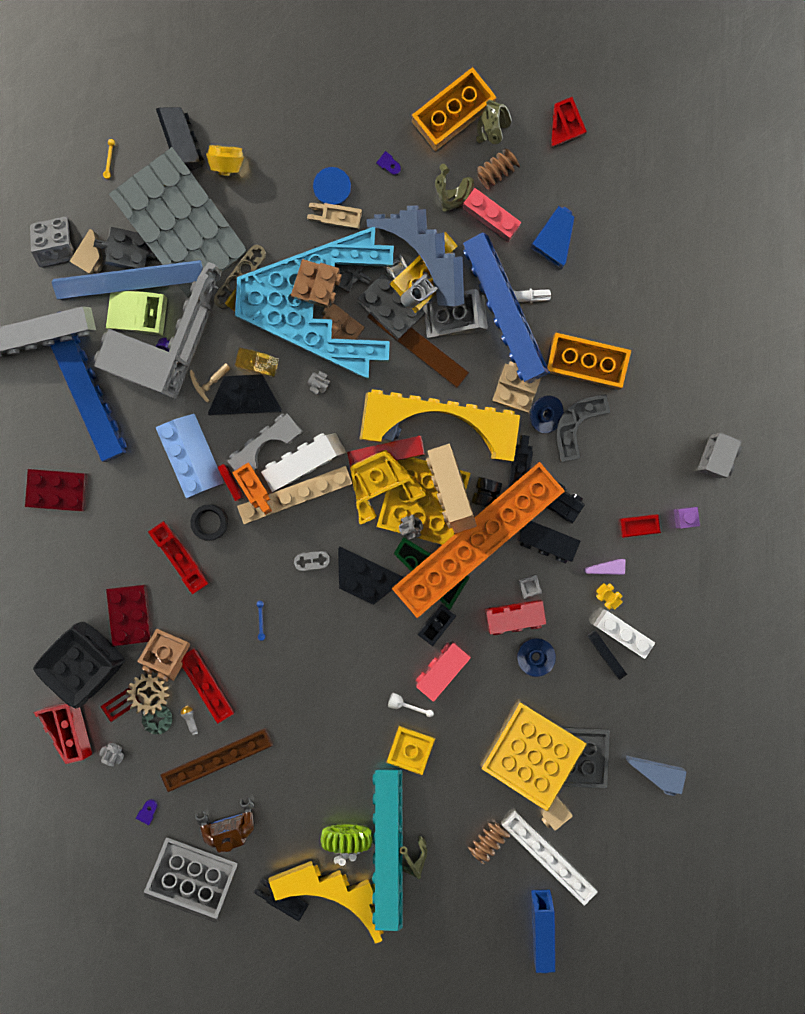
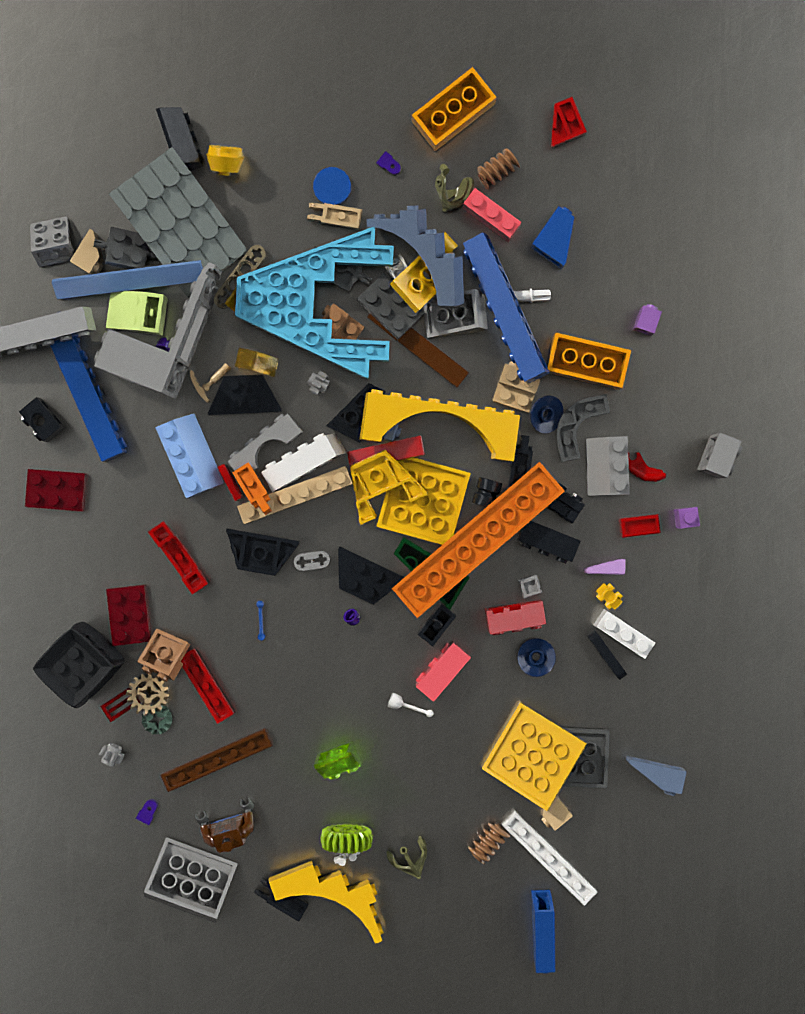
(52, 425): none -> black brick
(66, 730): red wedge -> none
(106, 174): yellow hinge -> none
(187, 713): light grey piece -> none
(223, 520): black tyre -> none
(260, 552): none -> black wing
(316, 283): medium nougat plate -> none
(337, 760): none -> clear neon green slope
(350, 418): none -> black wing
(351, 617): none -> dark purple hinge
(387, 855): teal brick -> none
(410, 750): yellow plate -> none
(411, 527): light grey gear -> none
(418, 292): light grey piece -> none
(450, 489): tan brick -> none
(498, 118): olive helmet -> none
(607, 466): none -> light grey slope
(643, 471): none -> red piece
(647, 320): none -> medium lavender brick

